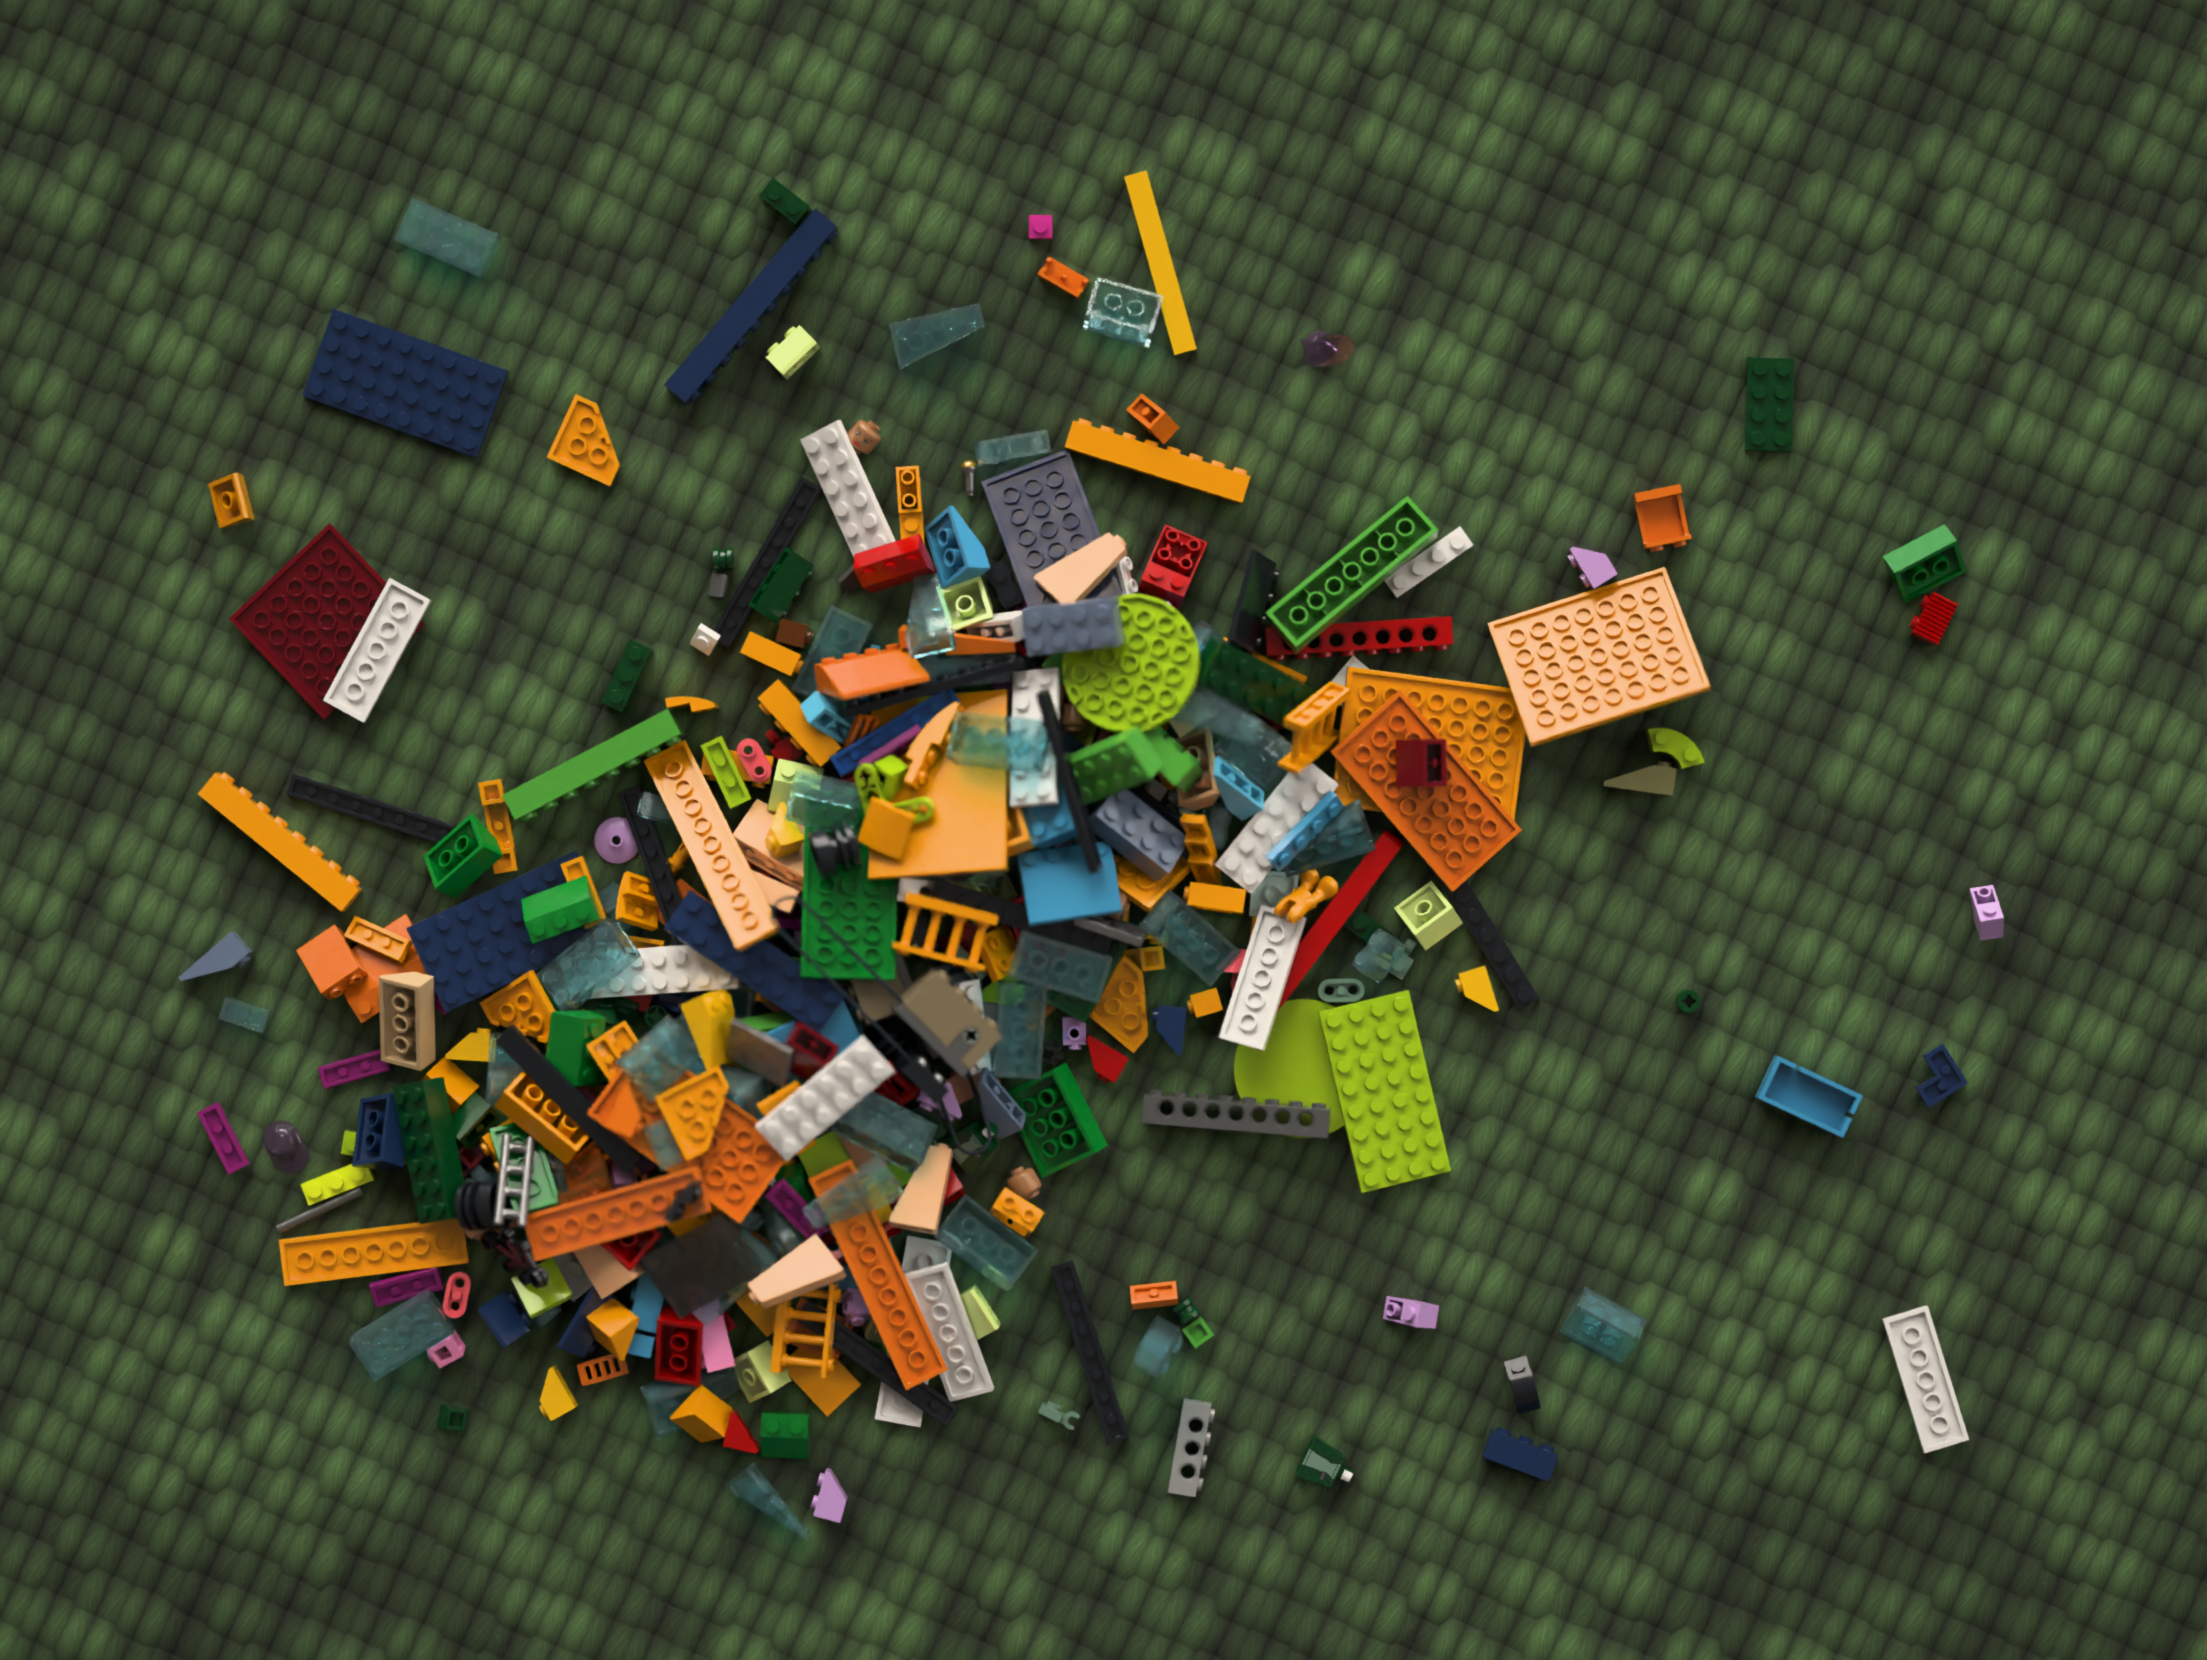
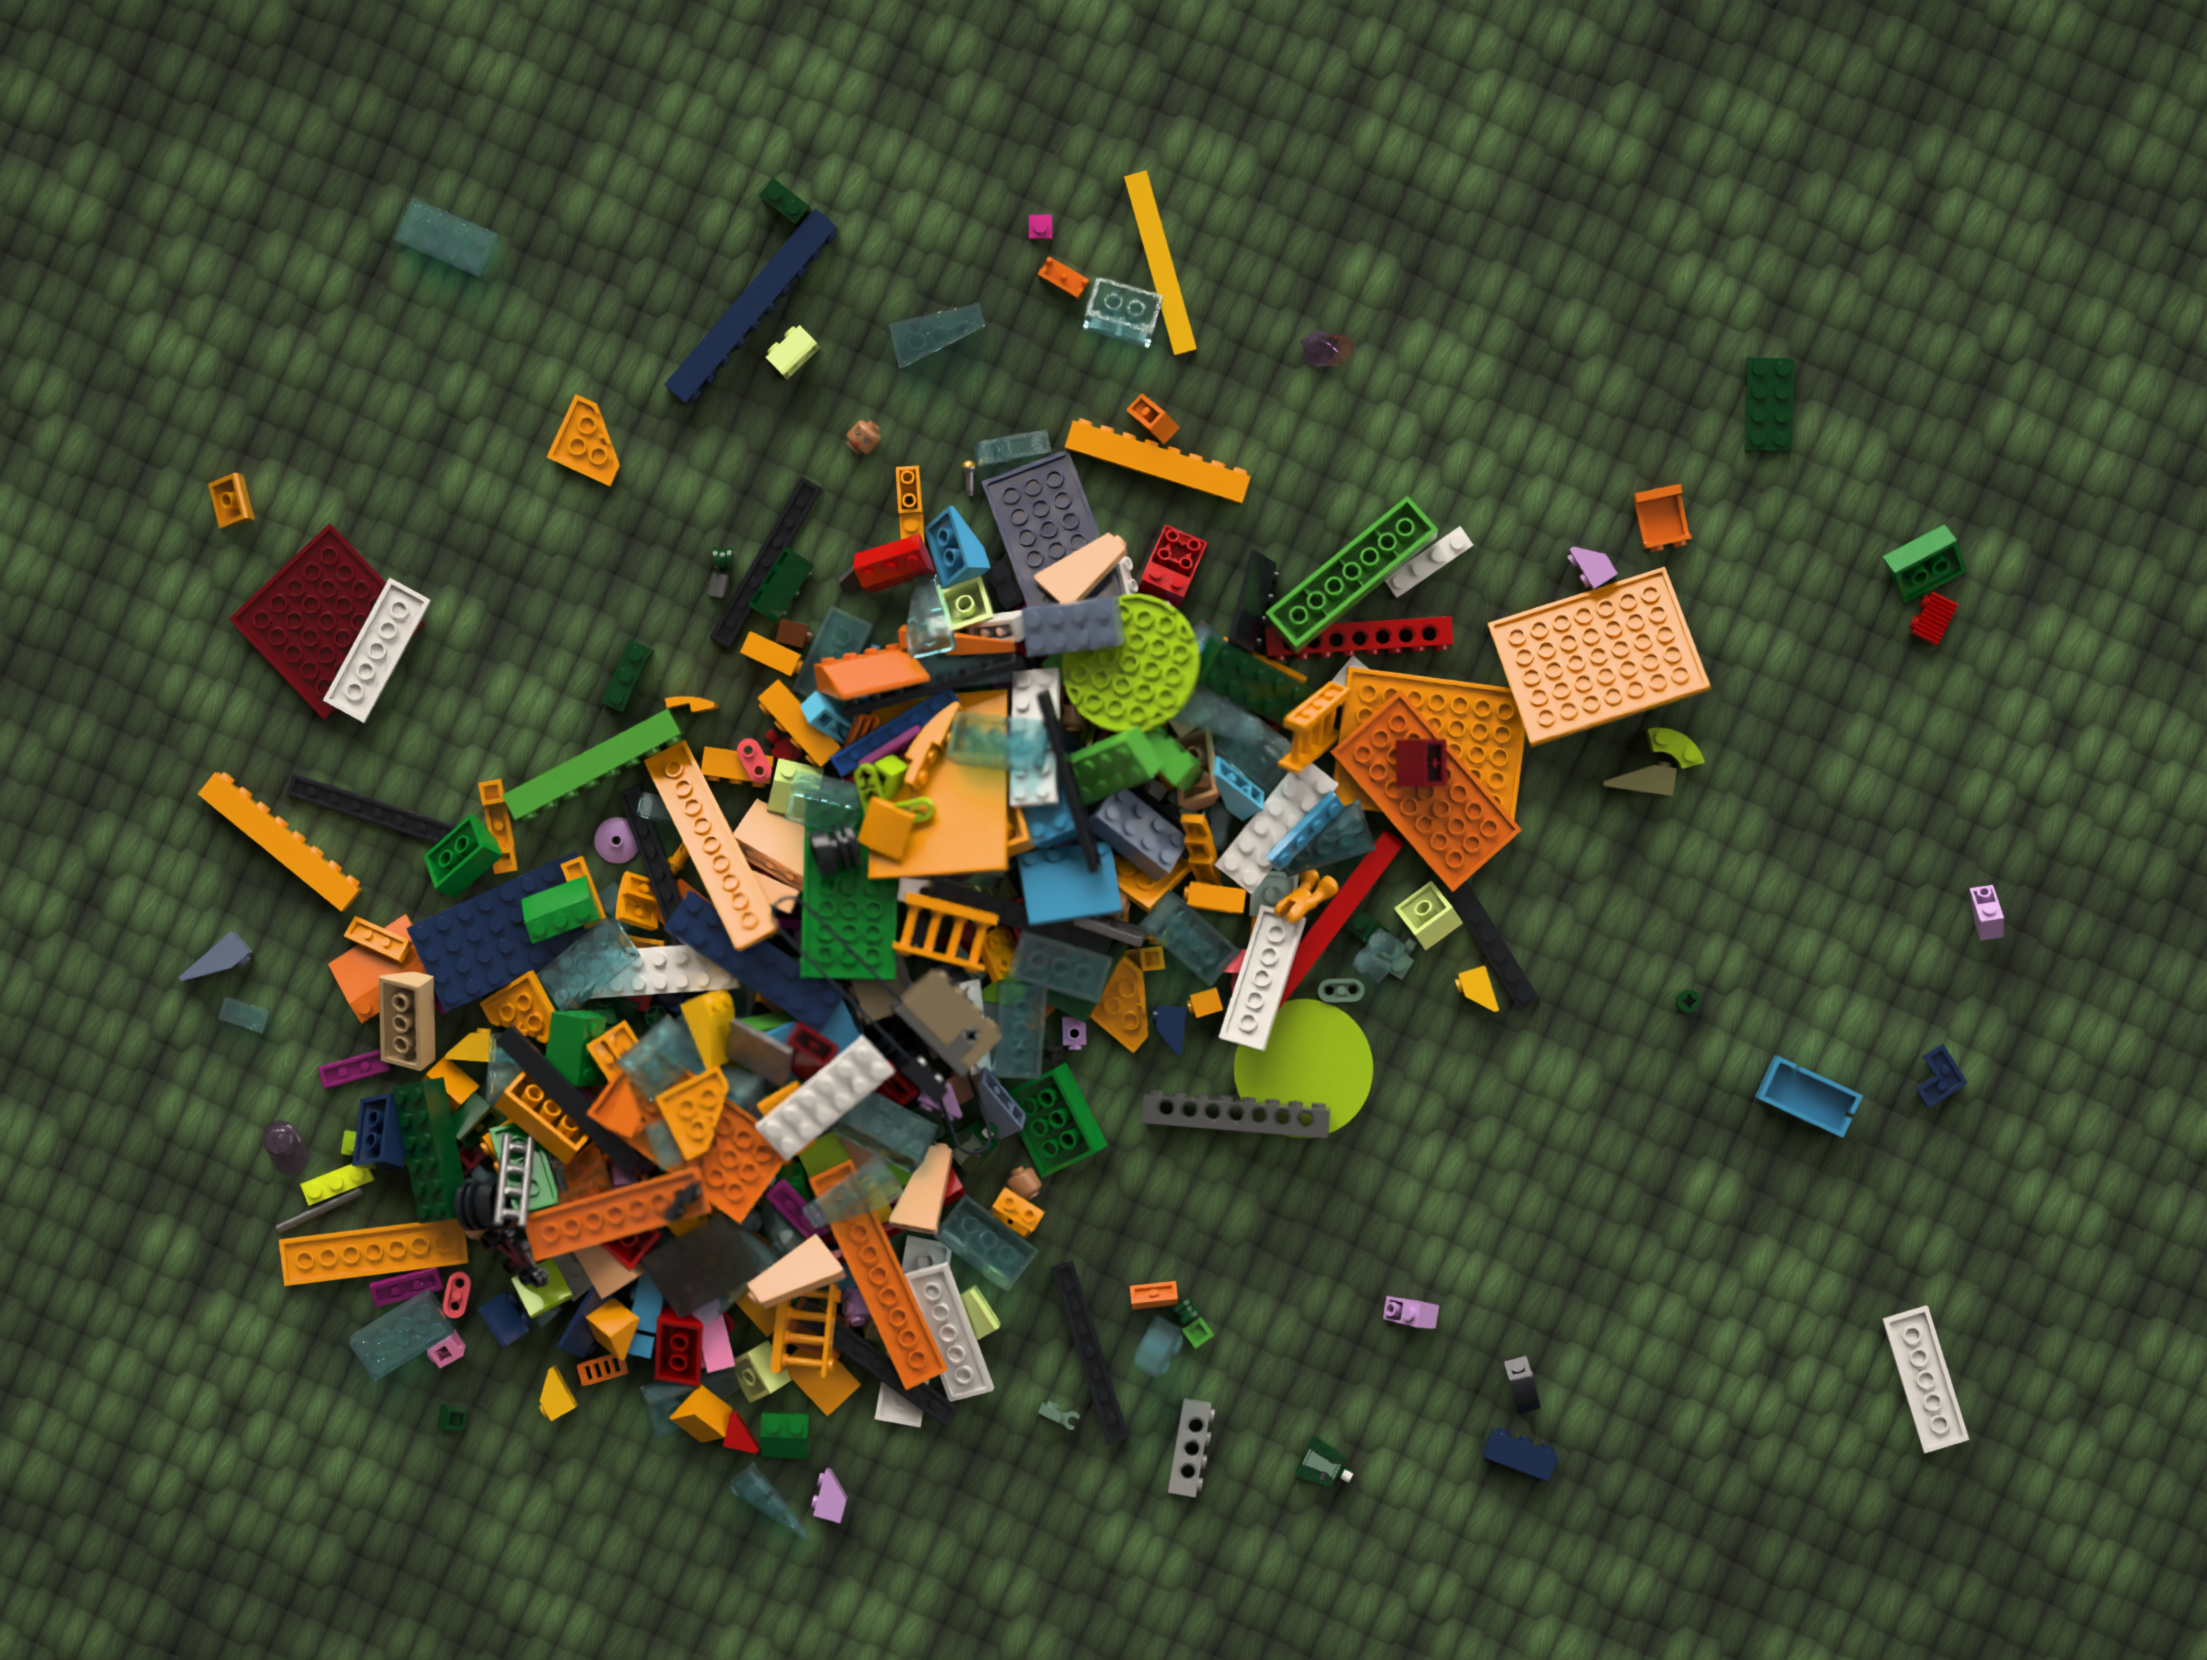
(223, 1138): magenta plate -> none
(331, 962): orange panel -> none
(405, 383): dark blue plate -> none
(705, 639): white plate -> none
(726, 772): lime plate -> none
(783, 836): yellow slope -> none
(847, 488): white plate -> none
(1106, 1060): red slope -> none
(1384, 1091): lime plate -> none
(1603, 1325): clear light blue slope -> none

